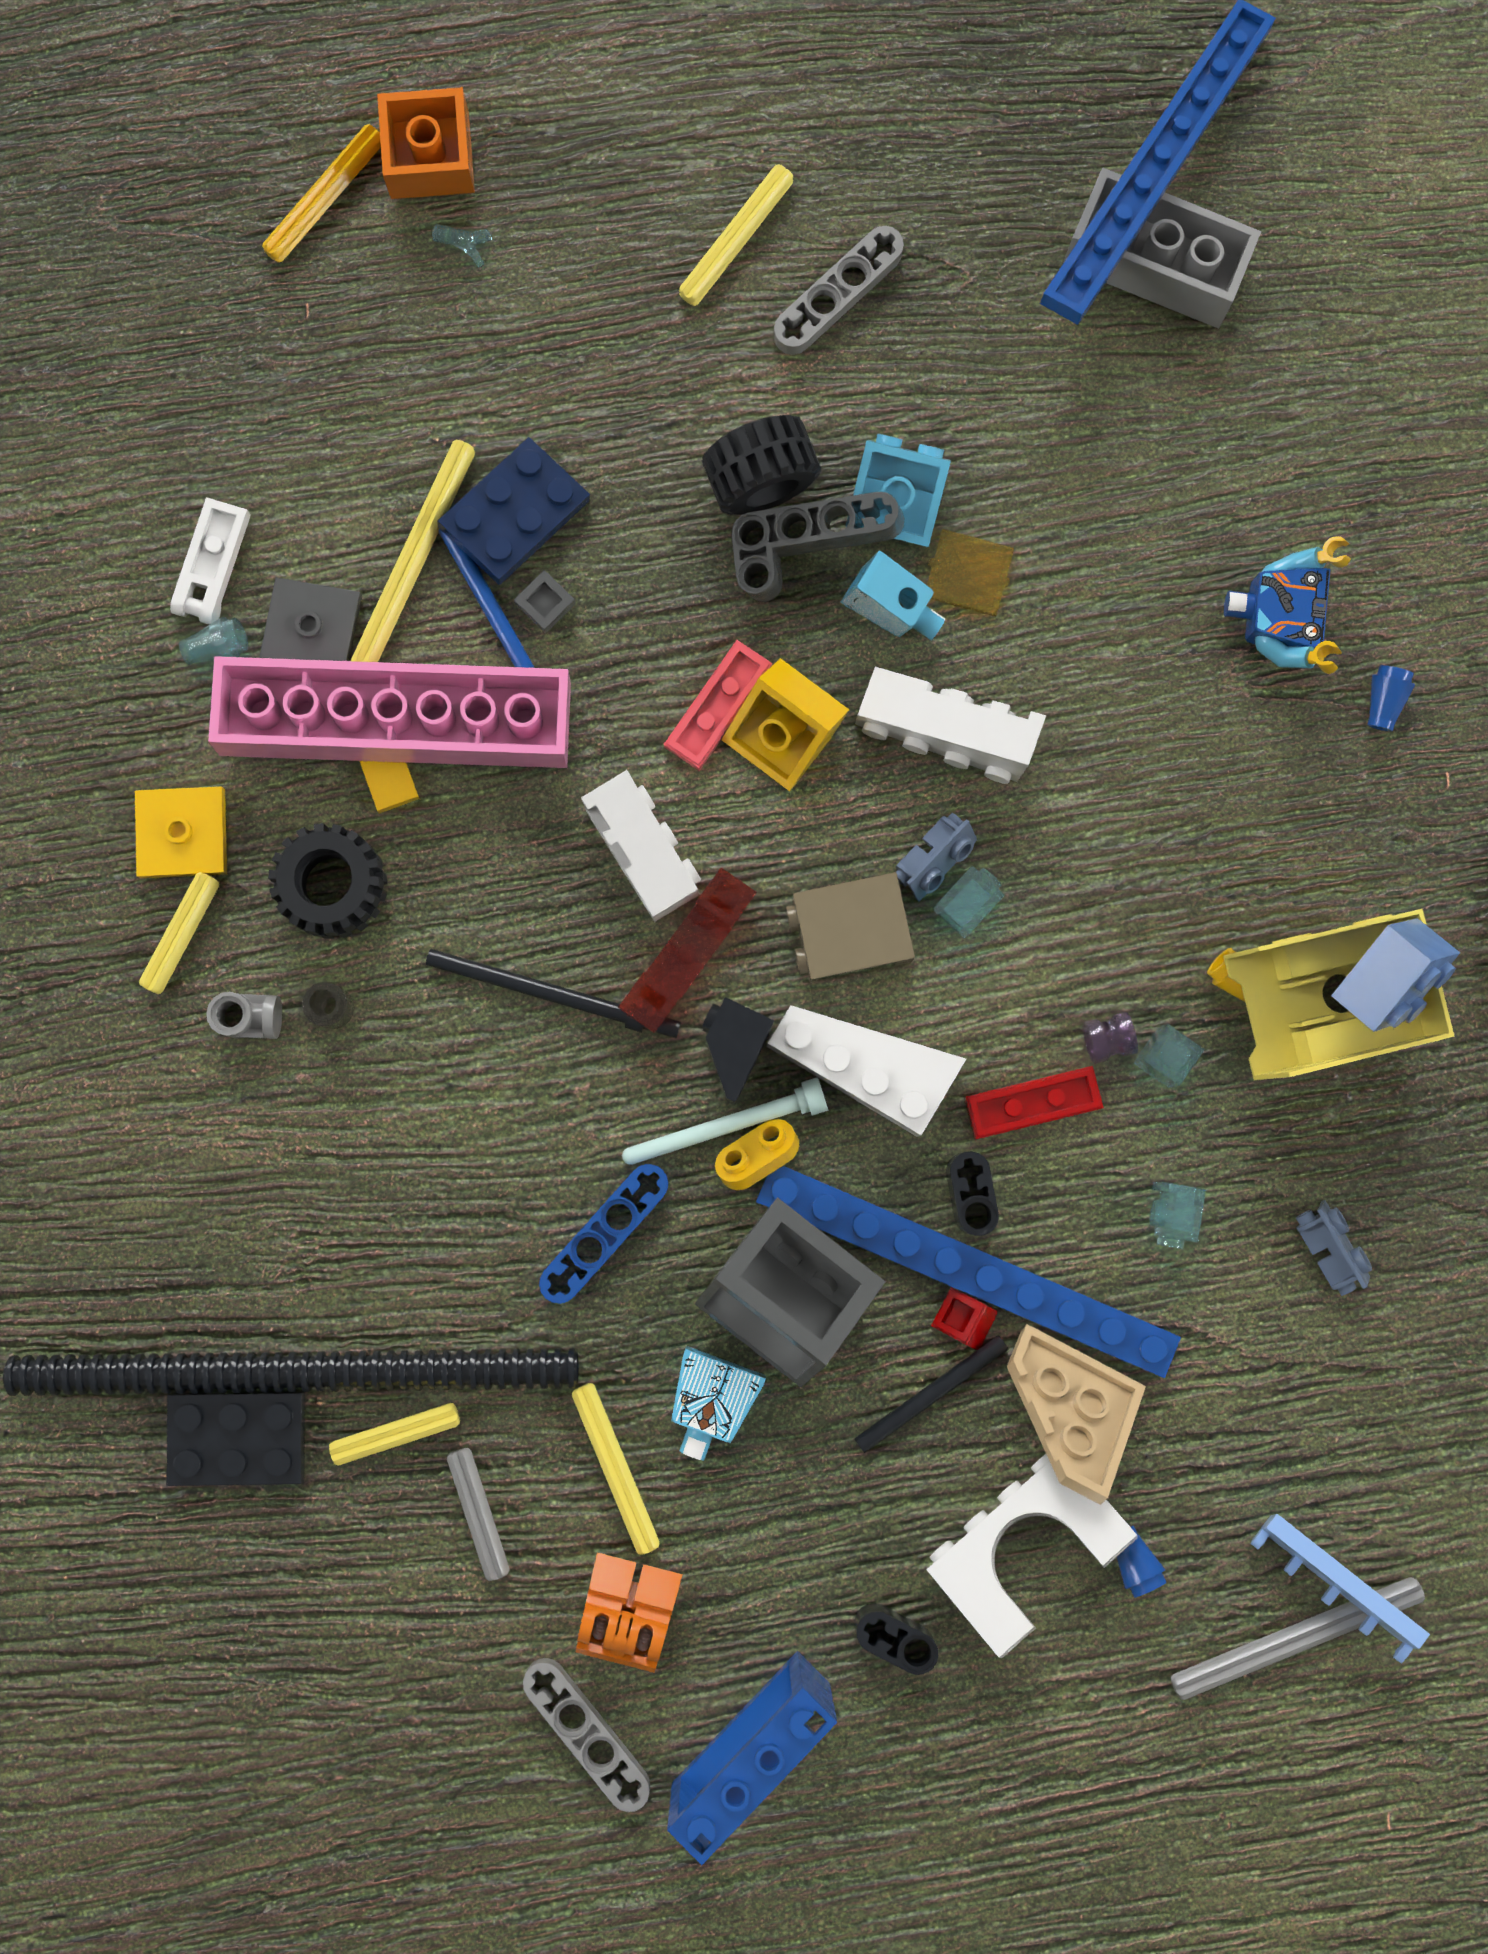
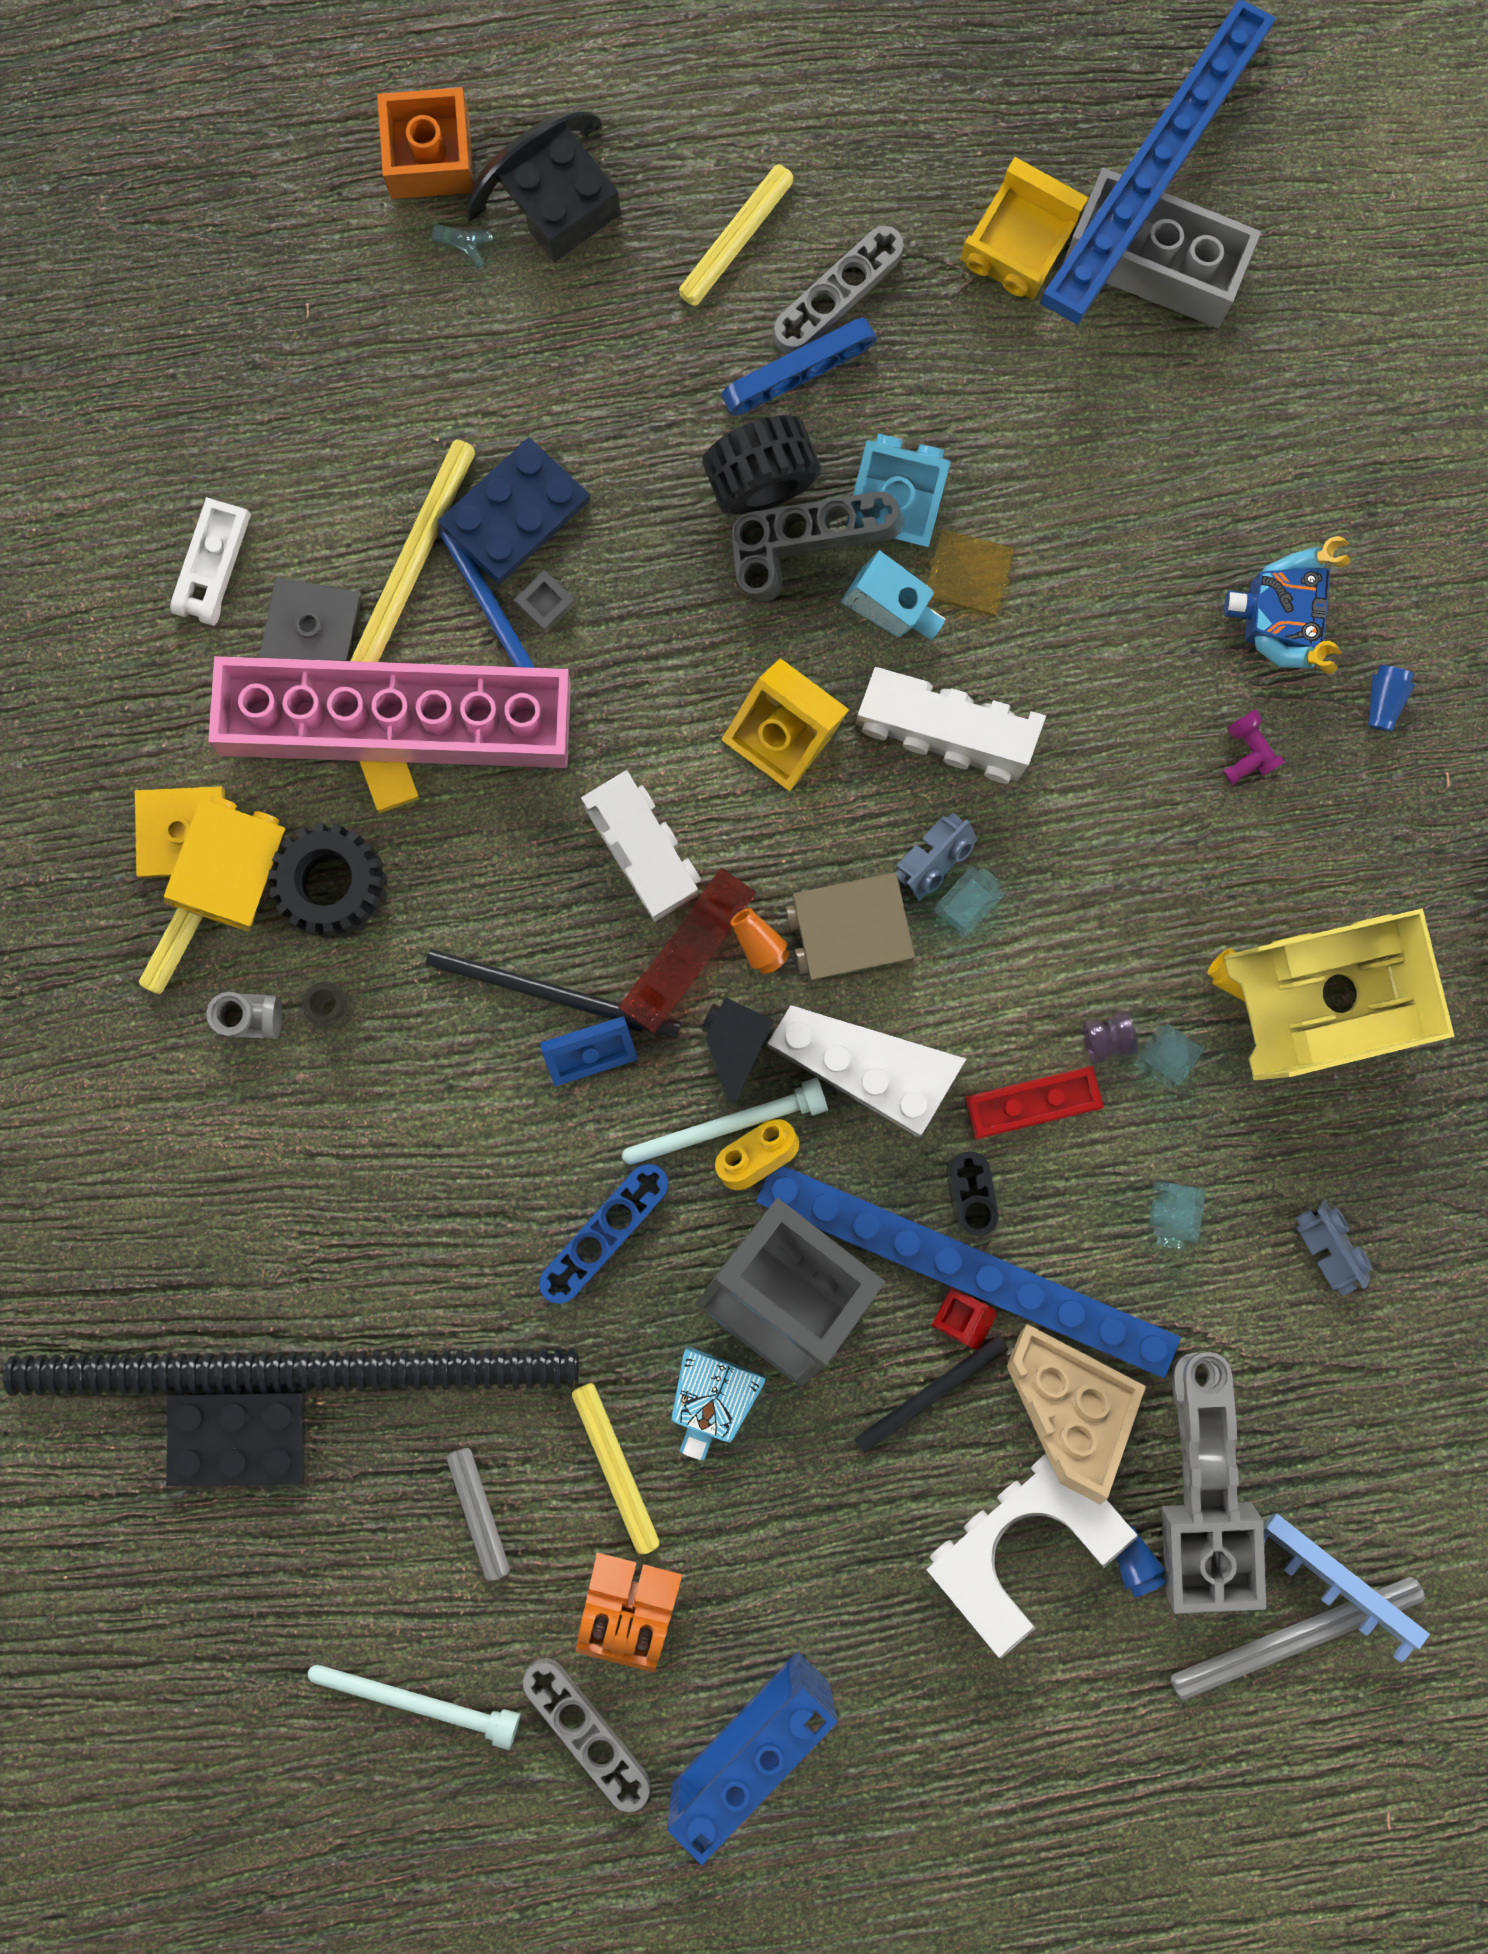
(219, 639): clear light blue cone -> none
(224, 863): none -> yellow panel
(322, 193): yellow axle -> none
(394, 1434): light yellow axle -> none
(497, 1726): none -> light aqua piece
(552, 183): none -> black piece
(589, 1051): none -> blue plate
(716, 705): coral tile -> none
(760, 942): none -> orange cone
(799, 366): none -> blue beam
(881, 1644): black beam -> none
(1024, 229): none -> yellow panel
(1212, 1540): none -> light grey brick
(1261, 756): none -> magenta piece
(1396, 975): medium blue brick -> none

